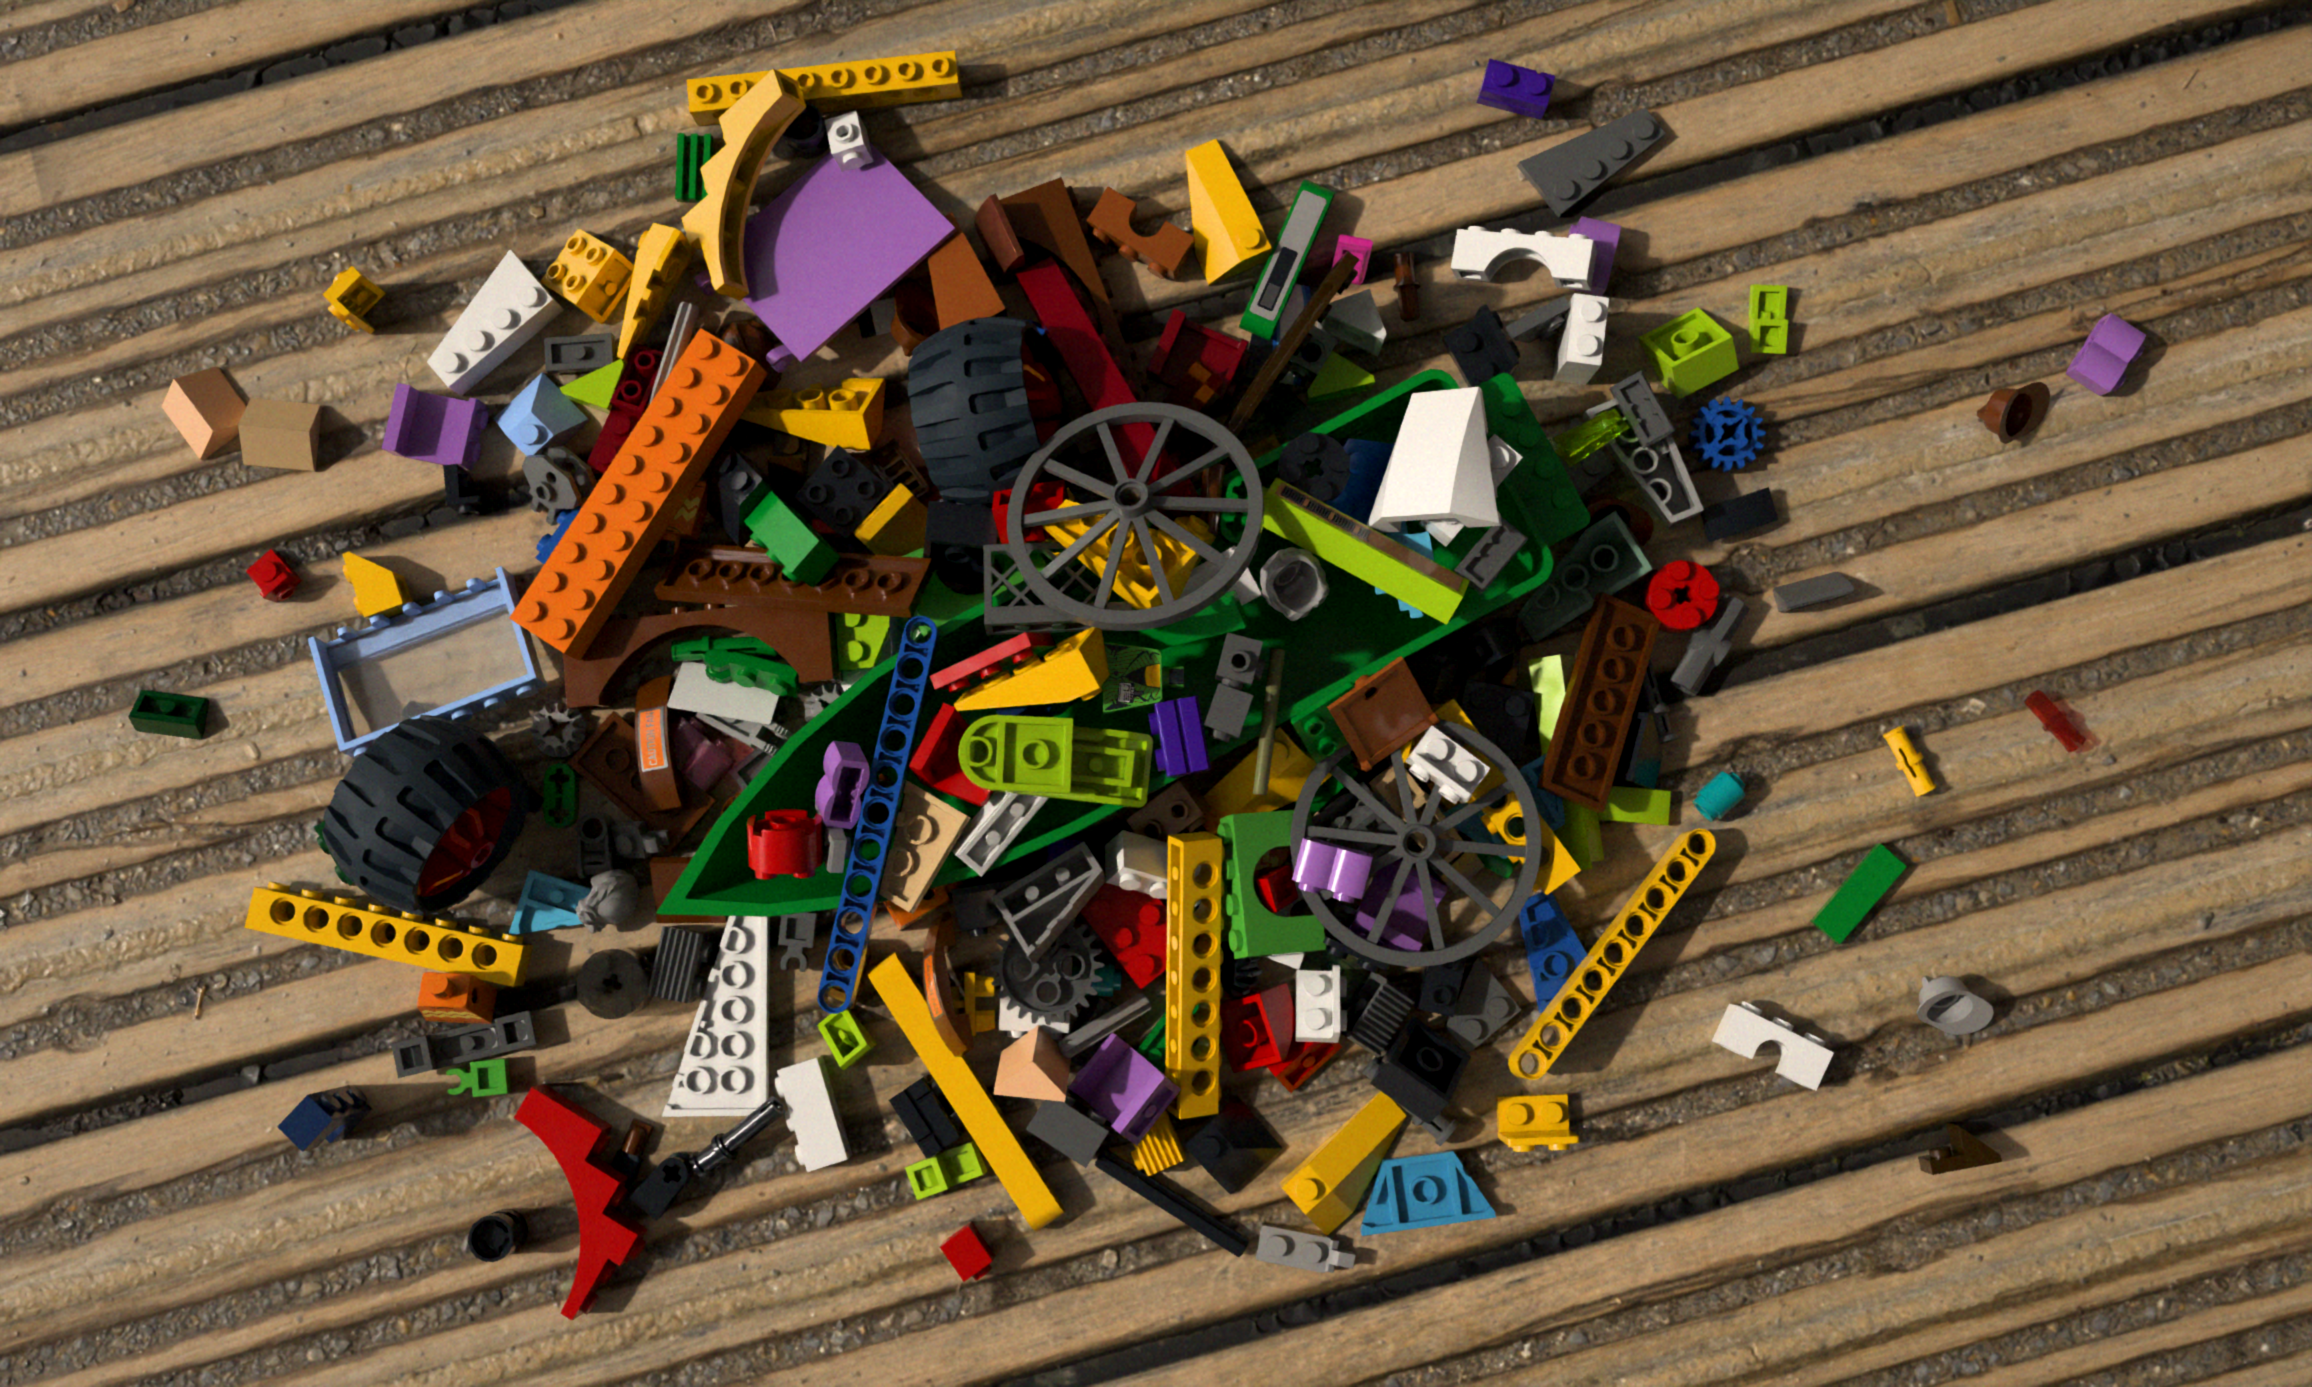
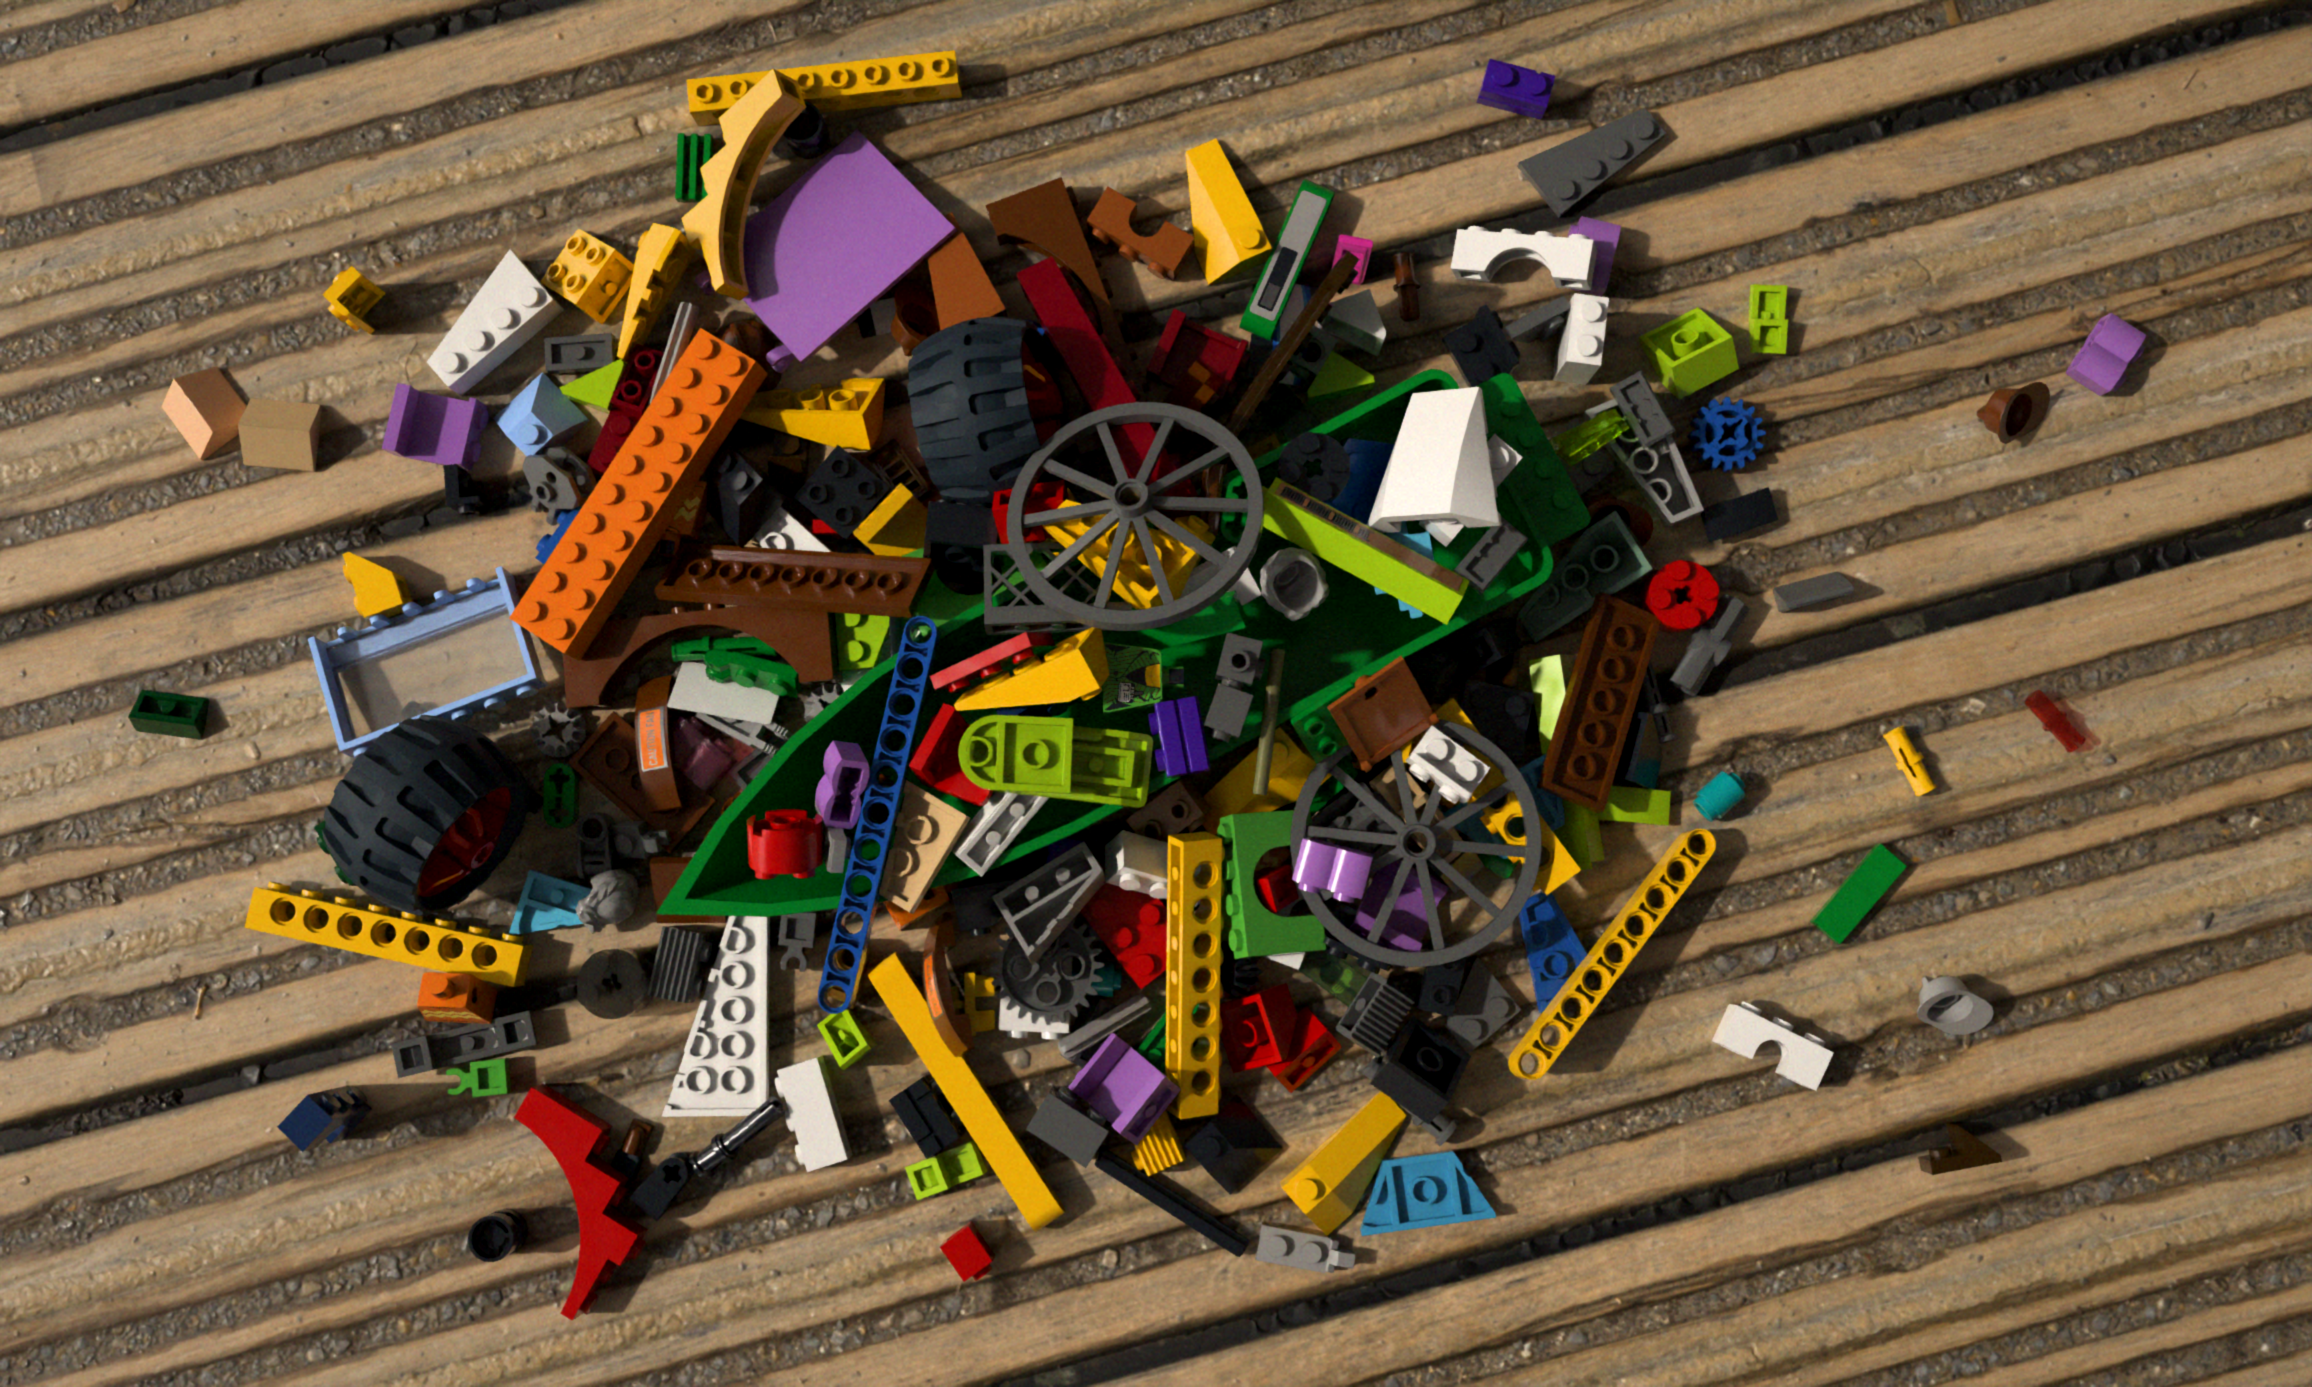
(274, 577): red bracket -> none
(791, 540): green brick -> none
(849, 141): white brick -> none
(998, 239): copper slope -> none
(1033, 1068): light nougat slope -> none
(1319, 1005): white bracket -> none
(1534, 1121): yellow bracket -> none

